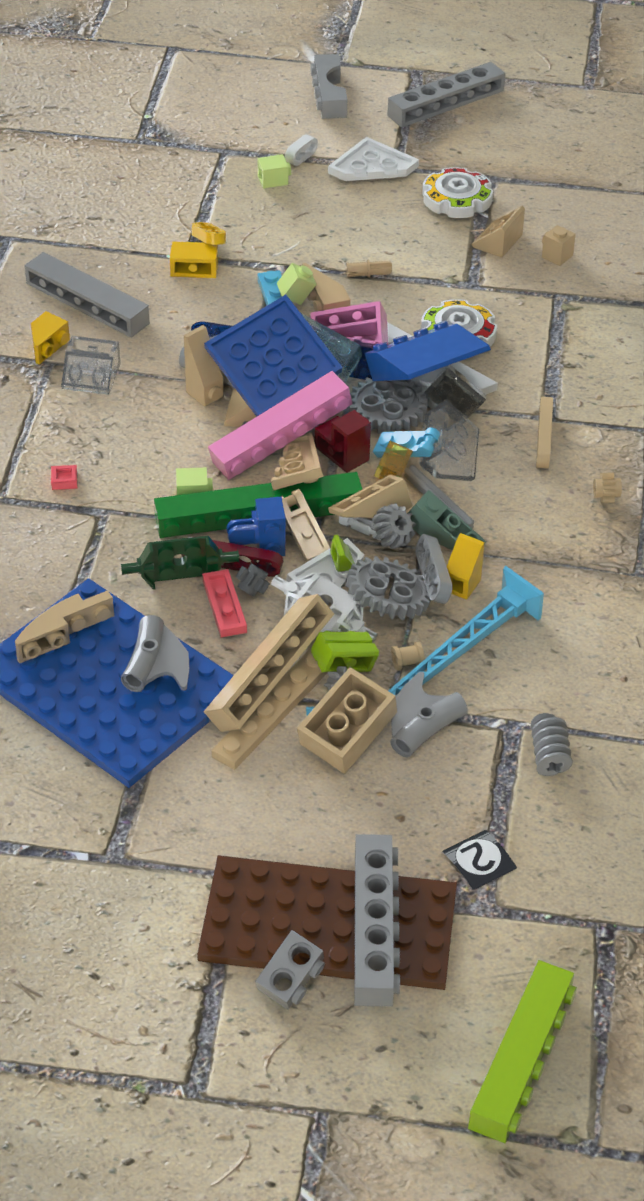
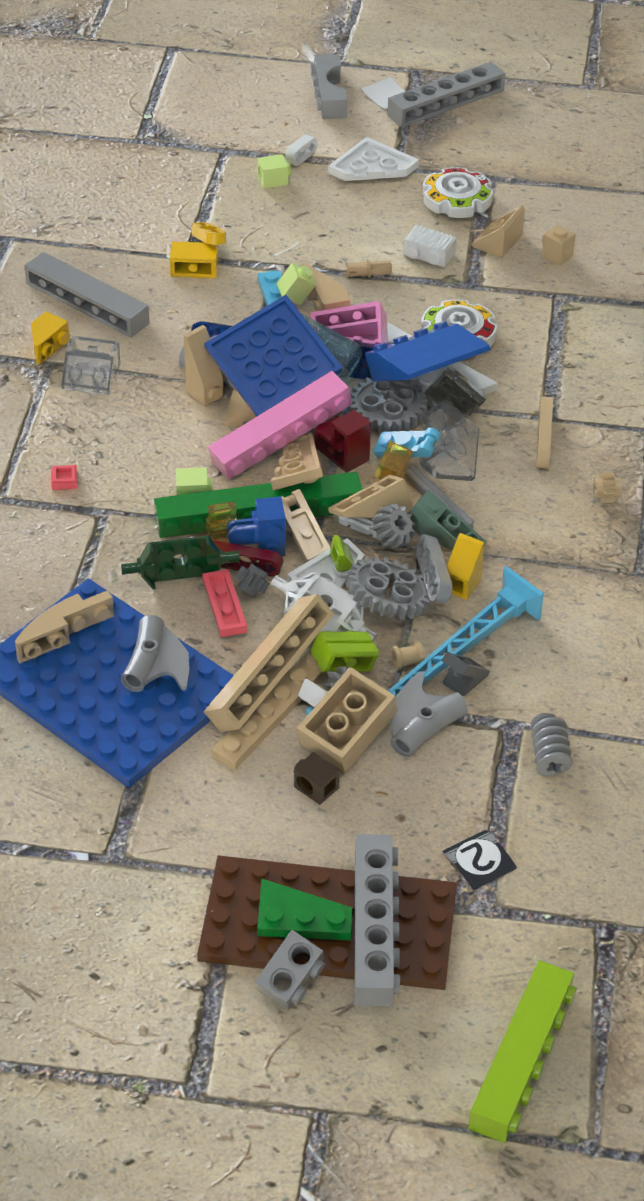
(218, 518): none -> clear yellow slope
(306, 914): none -> green wing
(311, 692): none -> white slope
(316, 778): none -> dark brown brick
(382, 90): none -> white sticker
(429, 246): none -> white brick
(463, 673): none -> dark grey slope

